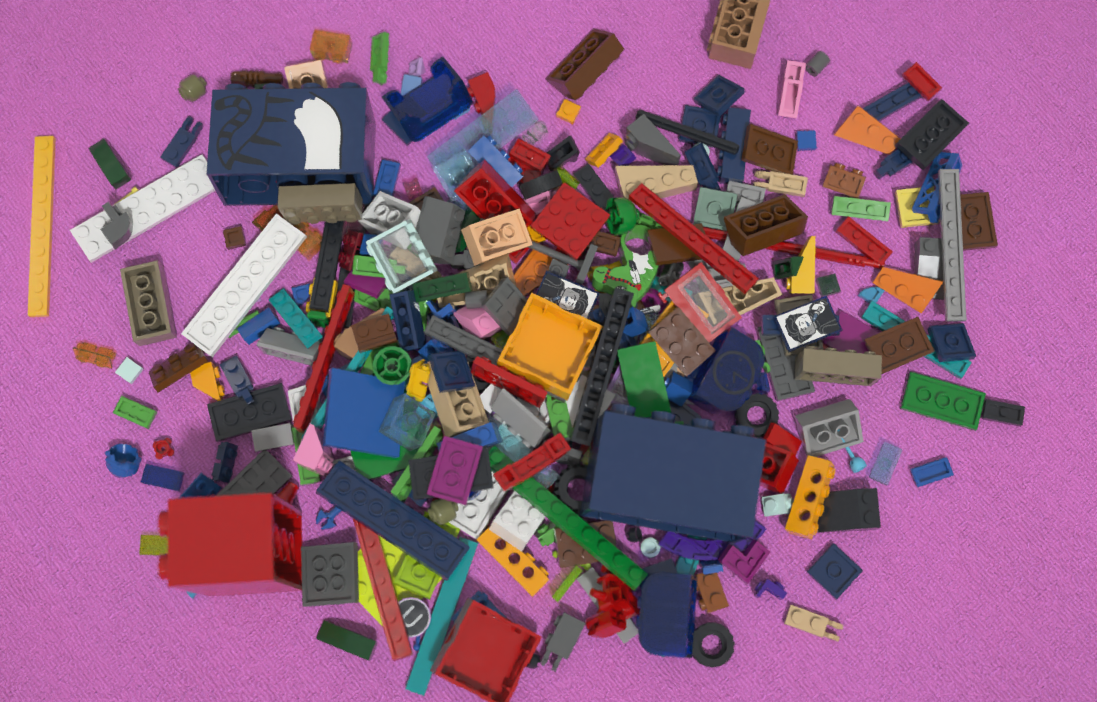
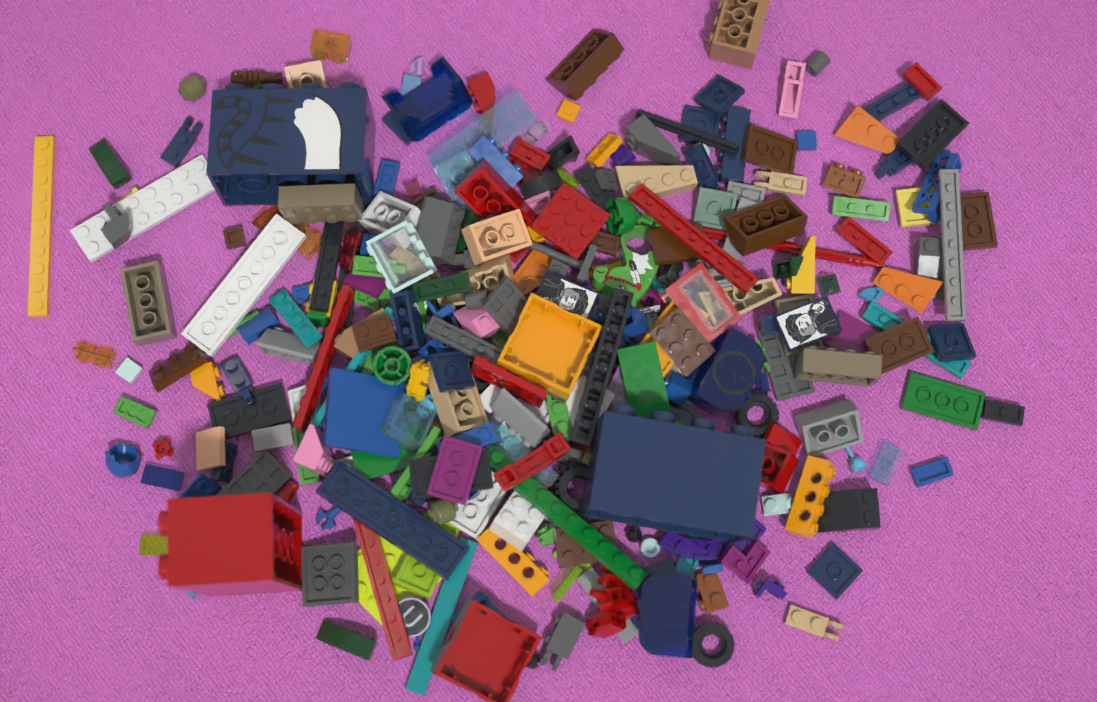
(210, 448): none -> light nougat tile
(379, 57): bright green hinge -> none
(606, 179): none -> dark grey tile

